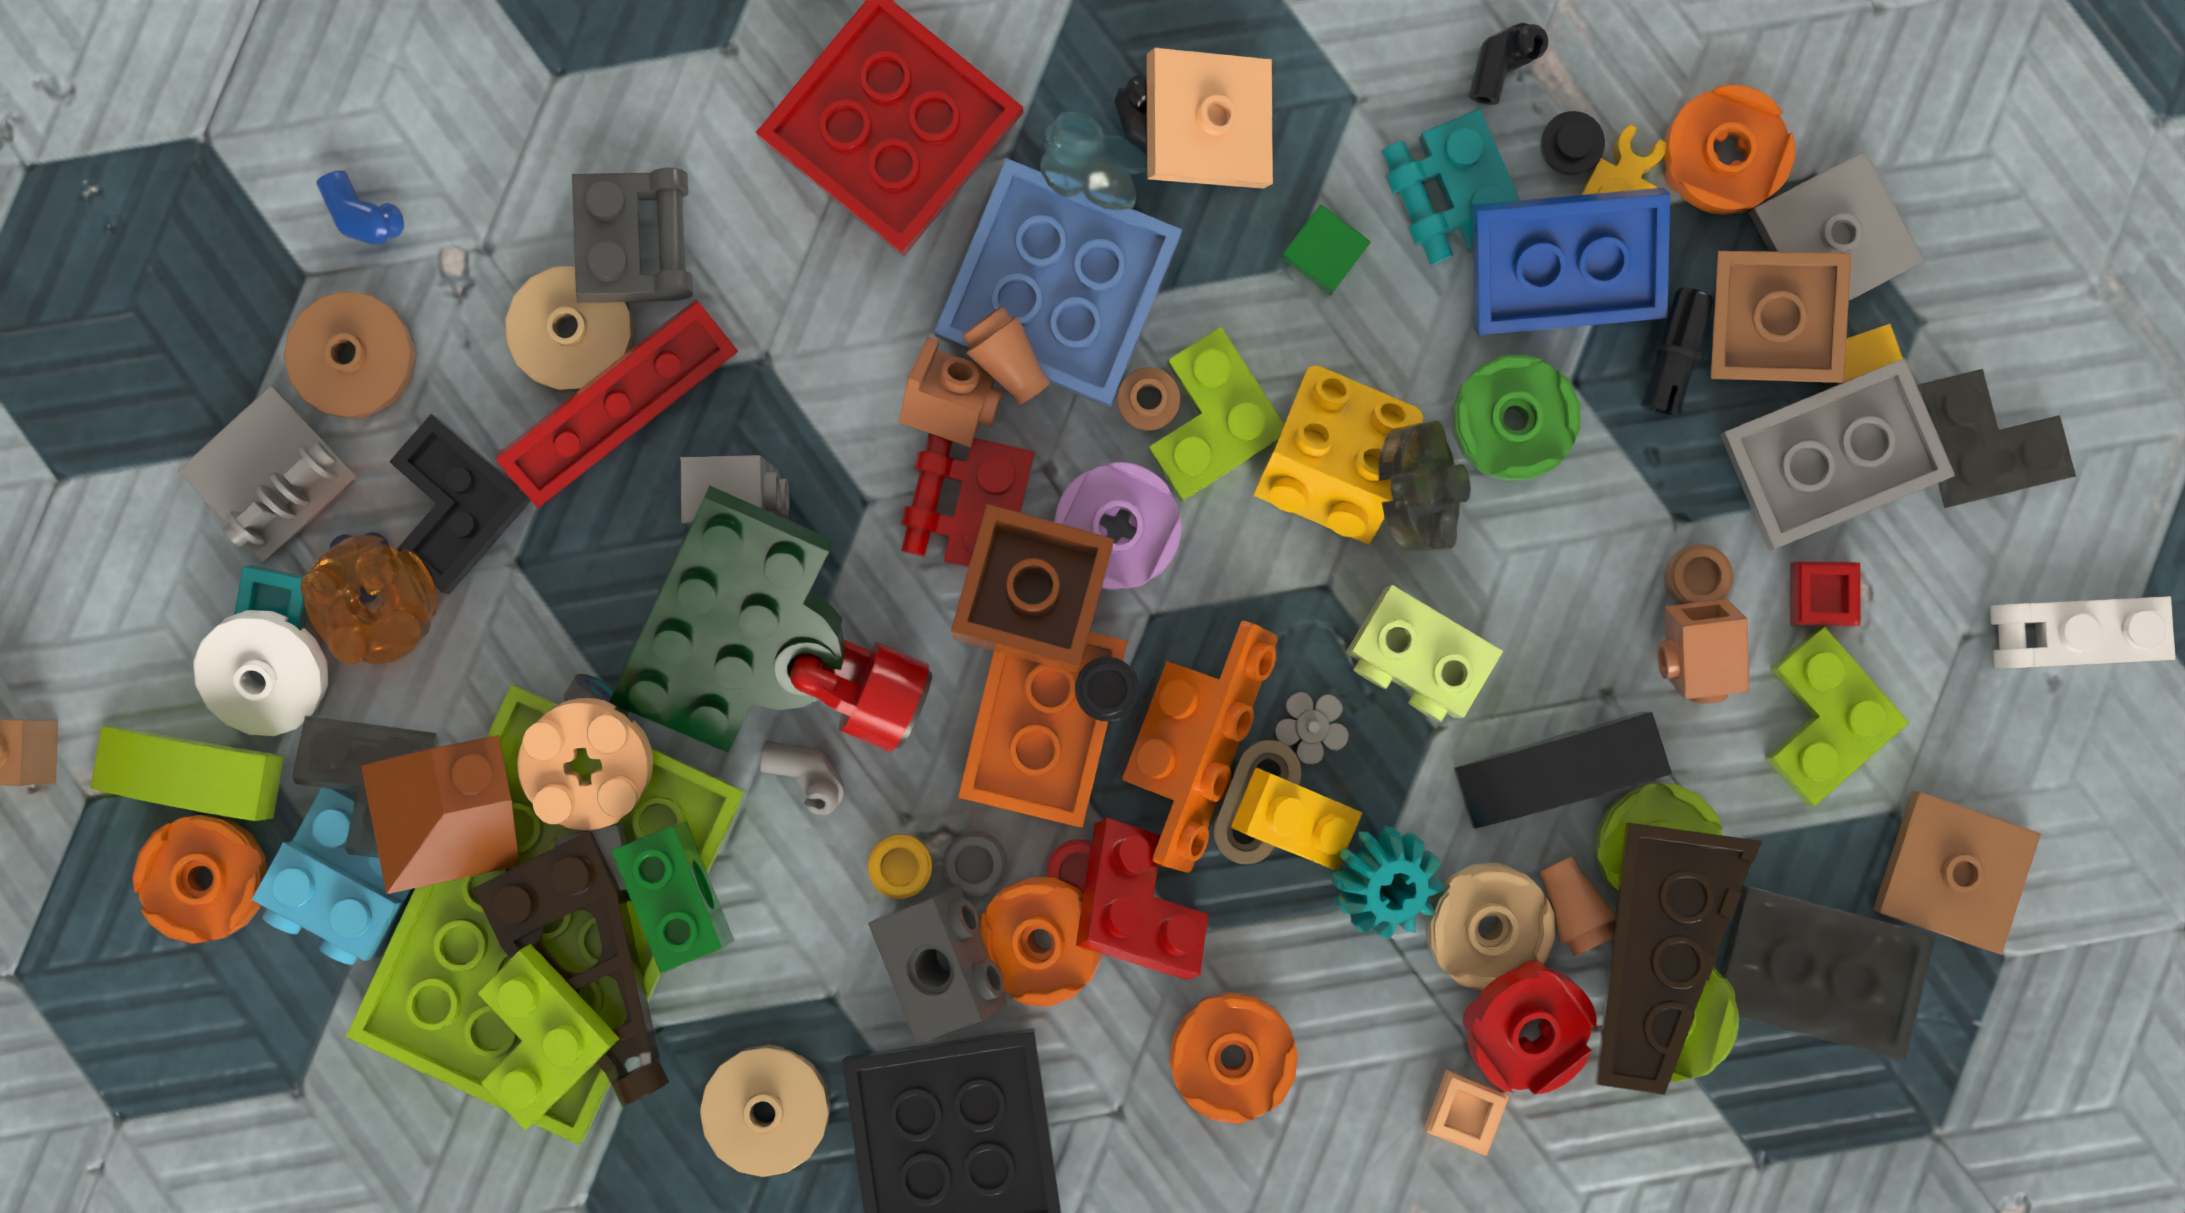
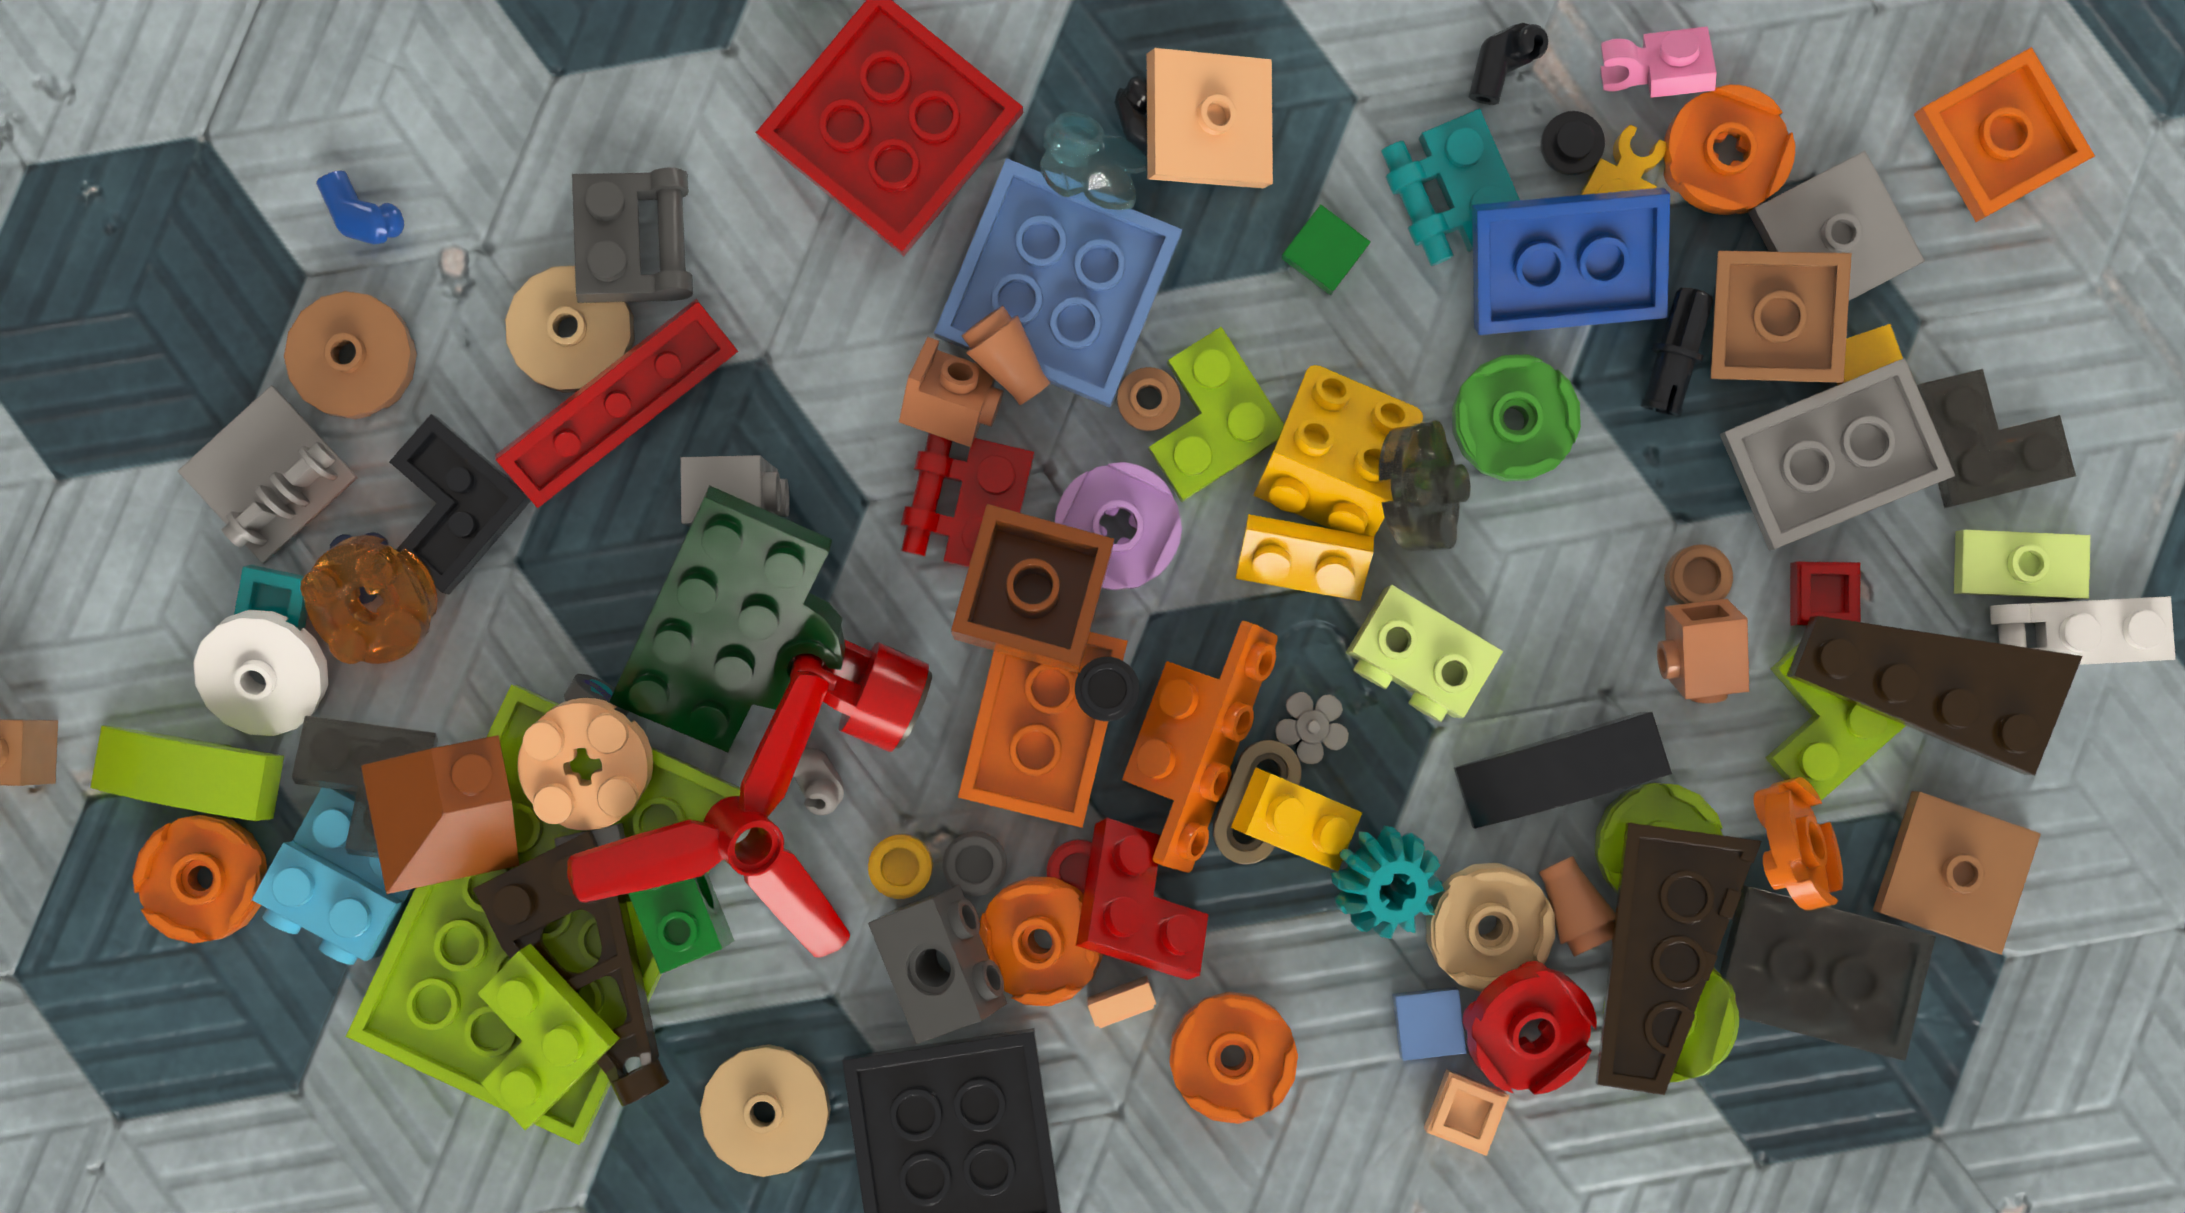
(695, 847): none -> red piece
(1121, 1002): none -> light nougat tile
(1304, 557): none -> yellow plate
(1429, 1023): none -> medium blue tile
(1668, 62): none -> bright pink plate
(1802, 852): none -> orange plate
(1956, 689): none -> dark brown wing
(2003, 134): none -> orange plate
(2022, 564): none -> yellowish green plate

